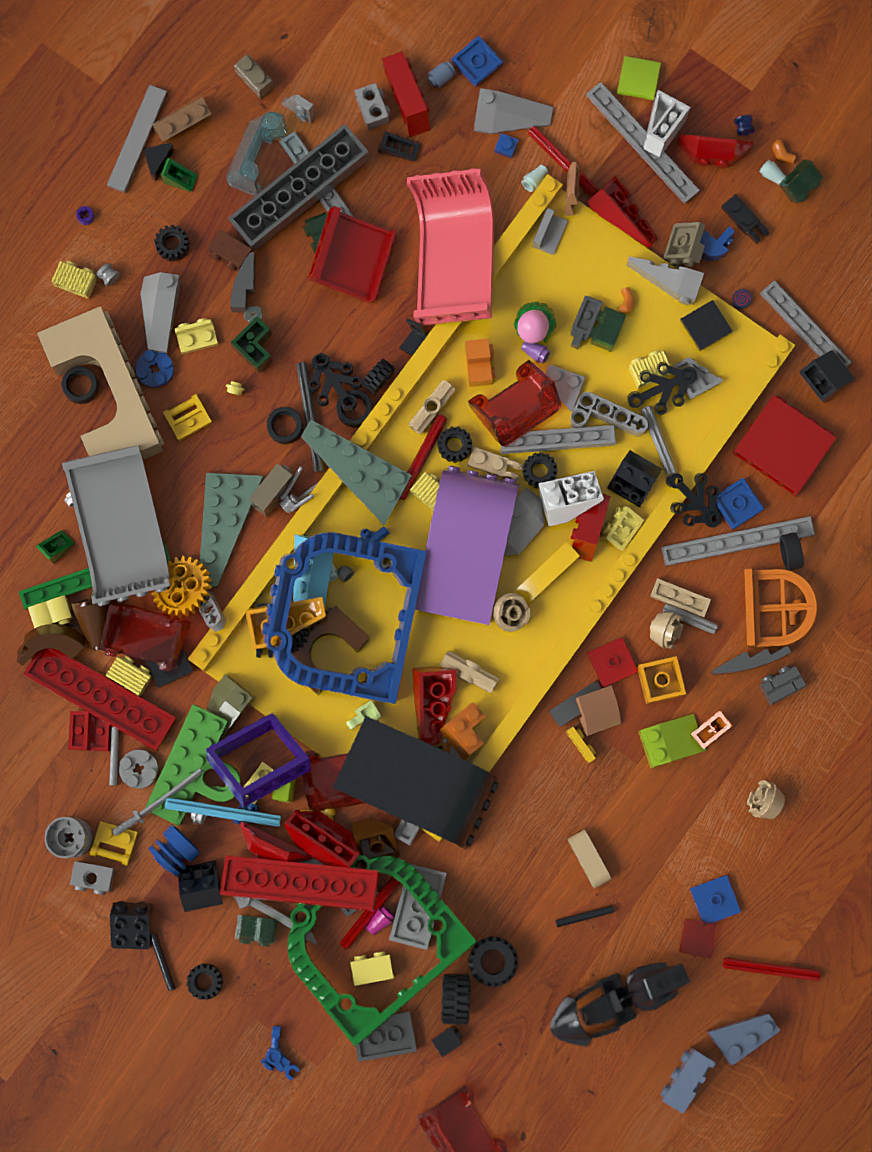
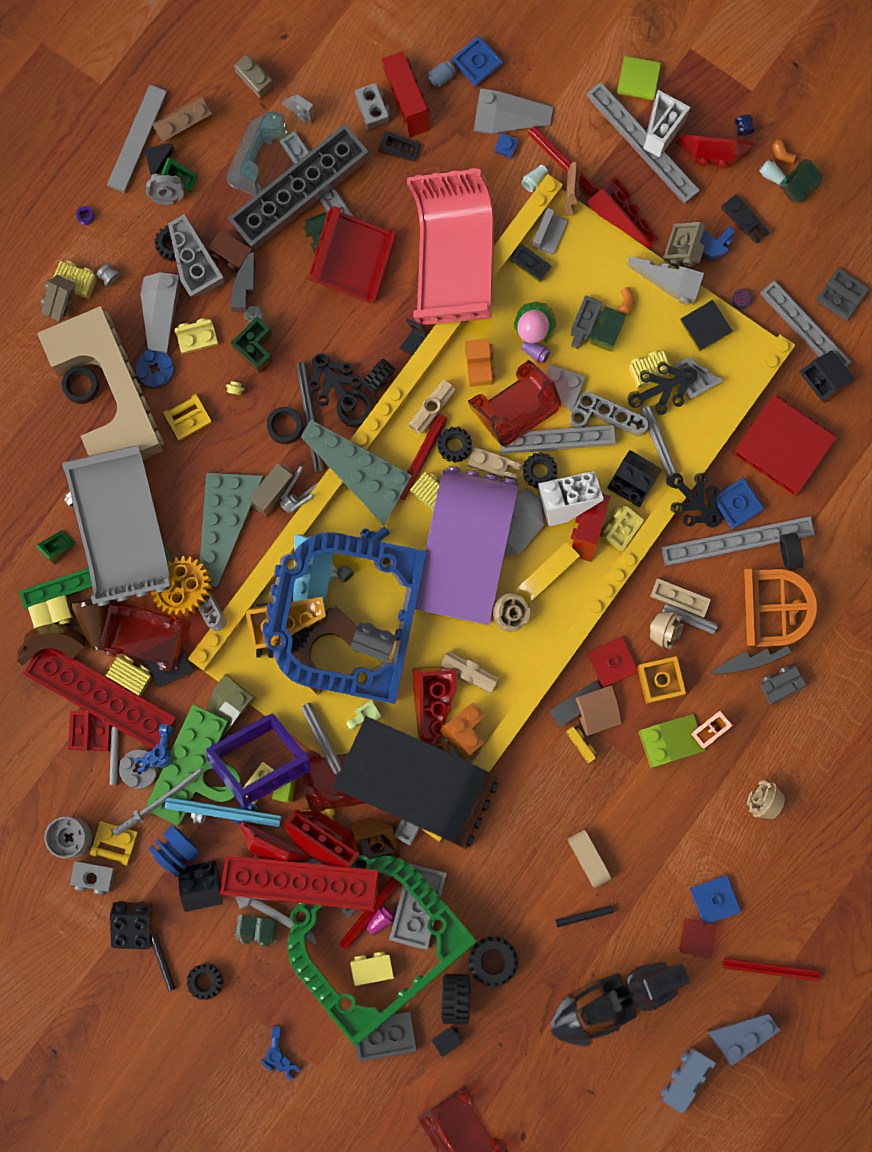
(57, 298): none -> dark tan brick
(158, 183): none -> light grey plate
(160, 754): none -> blue piece
(194, 263): none -> light grey wedge
(322, 738): none -> light grey axle
(373, 641): none -> dark grey brick
(530, 263): none -> black plate
(842, 294): none -> dark grey slope

